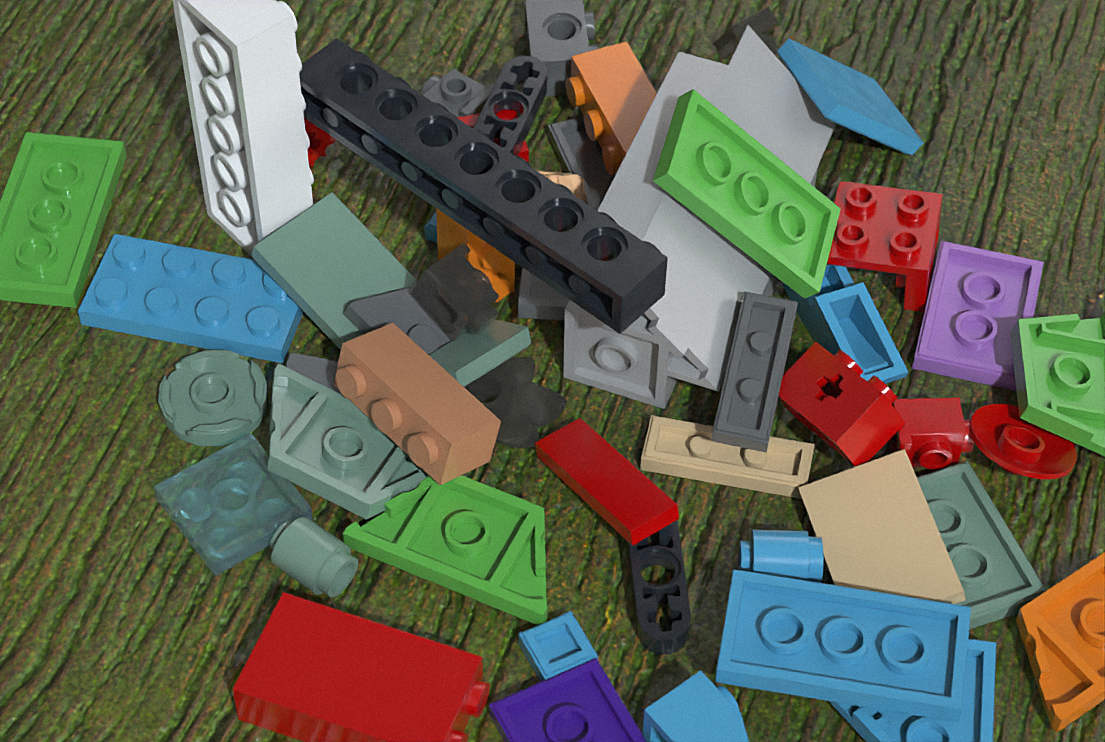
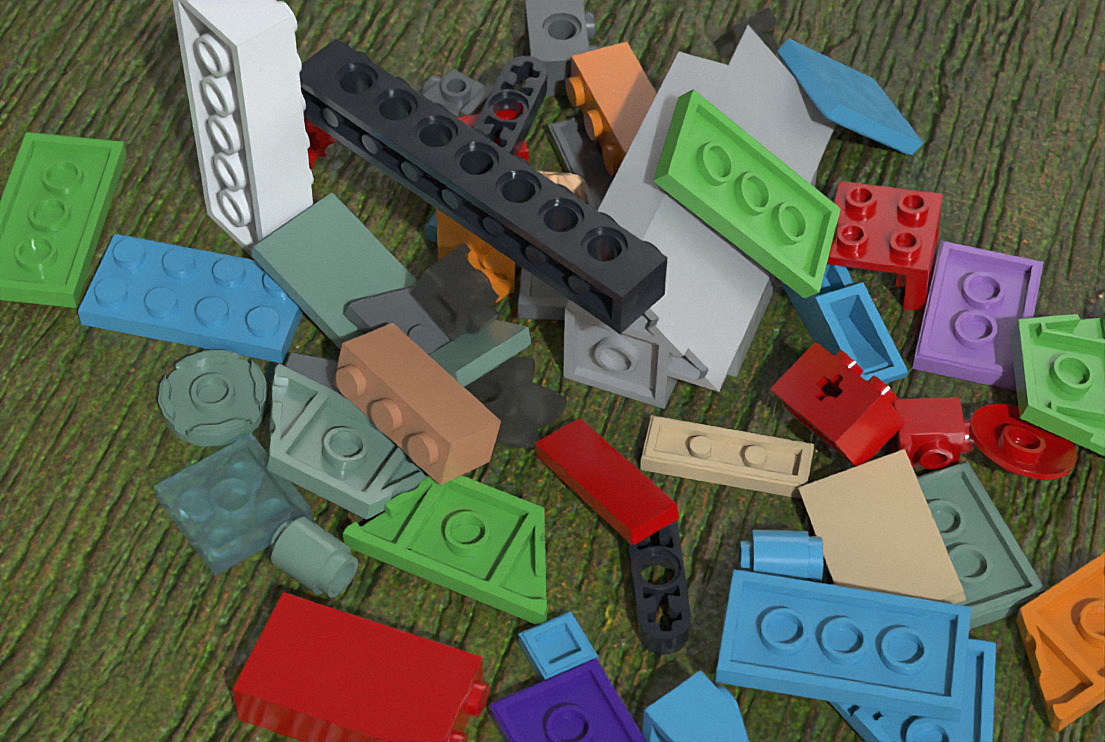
(754, 372): dark grey tile -> none

